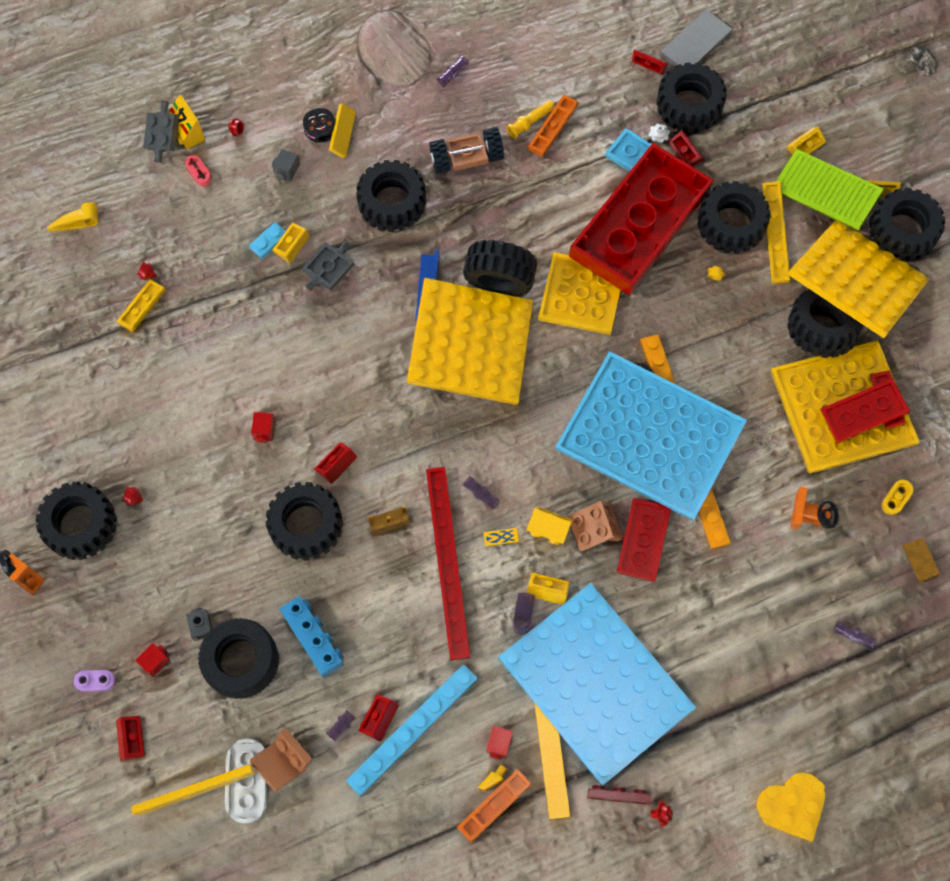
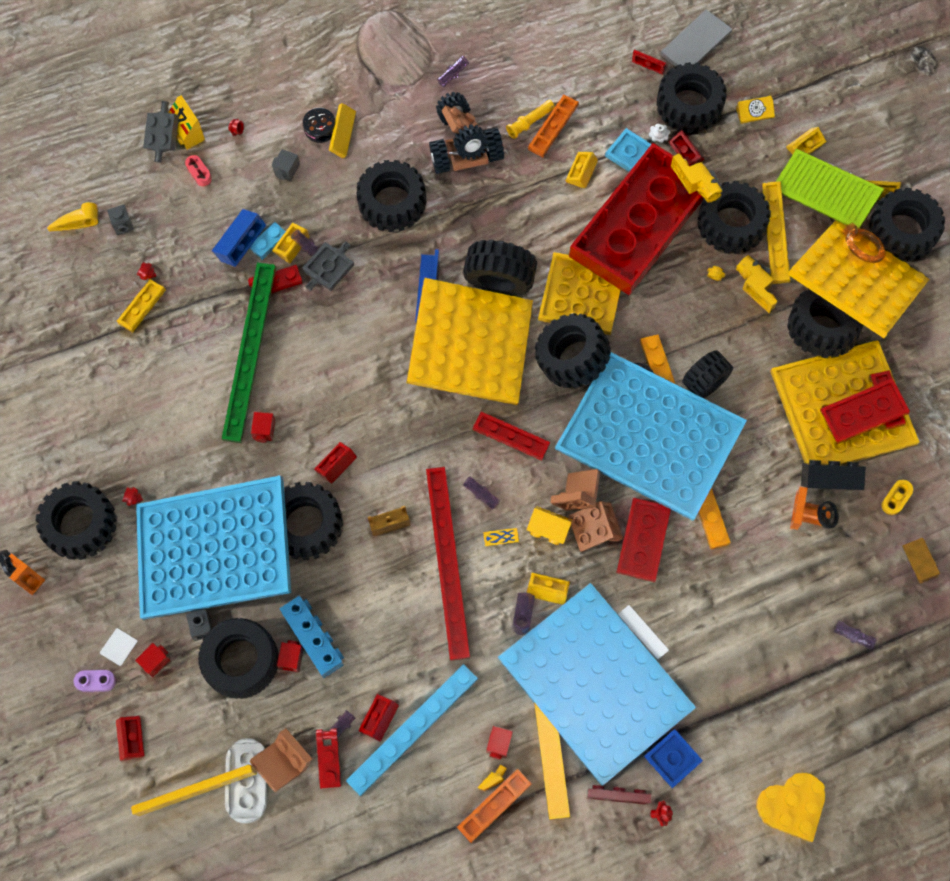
(118, 647): none -> white sticker
(120, 219): none -> dark grey brick
(212, 548): none -> medium azure plate
(239, 237): none -> blue brick
(249, 353): none -> green plate
(284, 278): none -> red plate
(290, 656): none -> red brick
(307, 245): none -> pin
(328, 759): none -> red plate
(470, 137): none -> black plate
(511, 436): none -> red plate
(562, 334): none -> black tyre
(580, 491): none -> nougat bracket
(582, 169): none -> yellow slope
(643, 632): none -> white sticker
(673, 758): none -> blue plate
(697, 178): none -> yellow plate
(707, 374): none -> black tyre
(755, 109): none -> yellow slope
(757, 282): none -> yellow plate
(833, 475): none -> black brick
(852, 231): none -> clear orange piece

